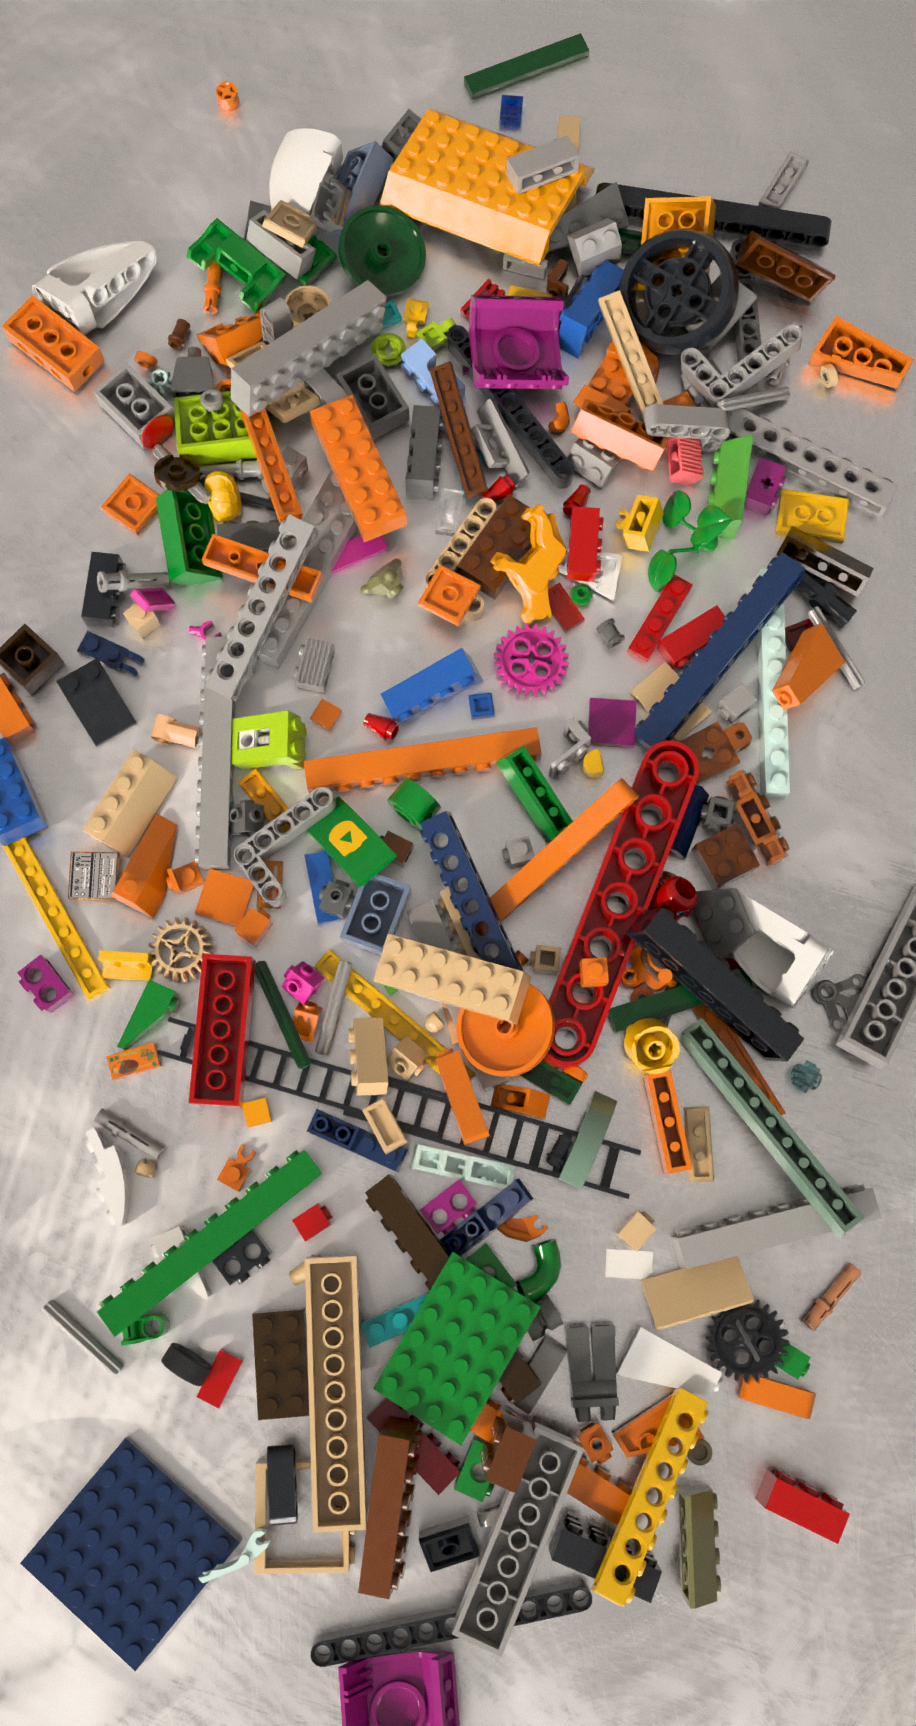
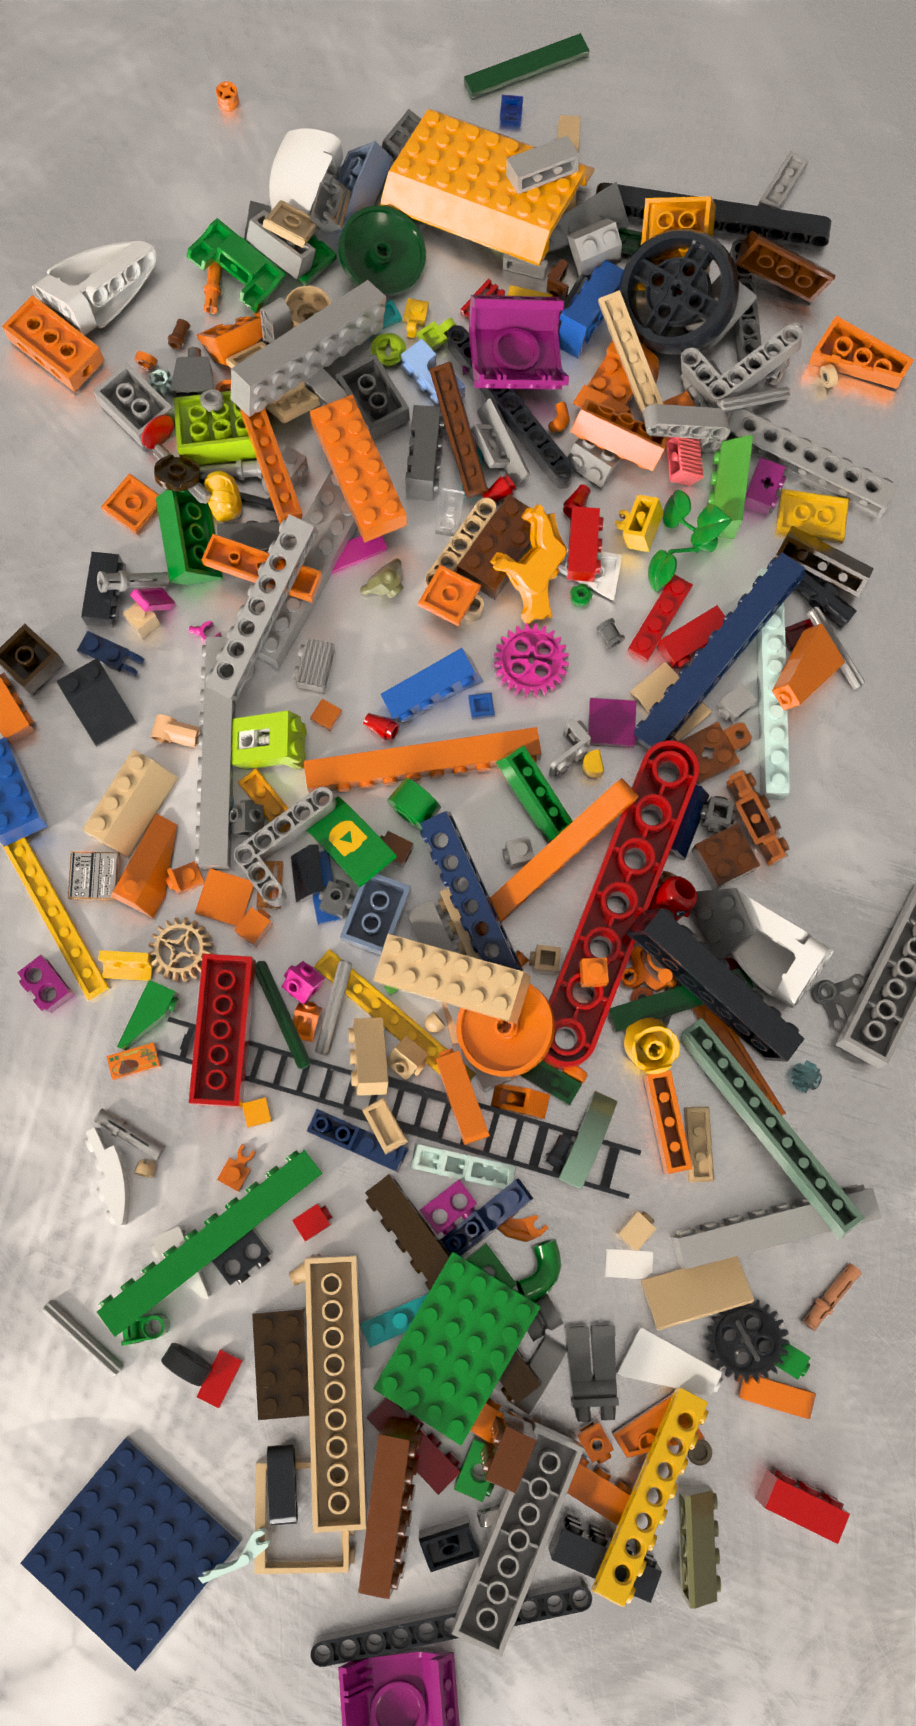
(307, 873): none -> black tile
(564, 608): clear red tile -> none

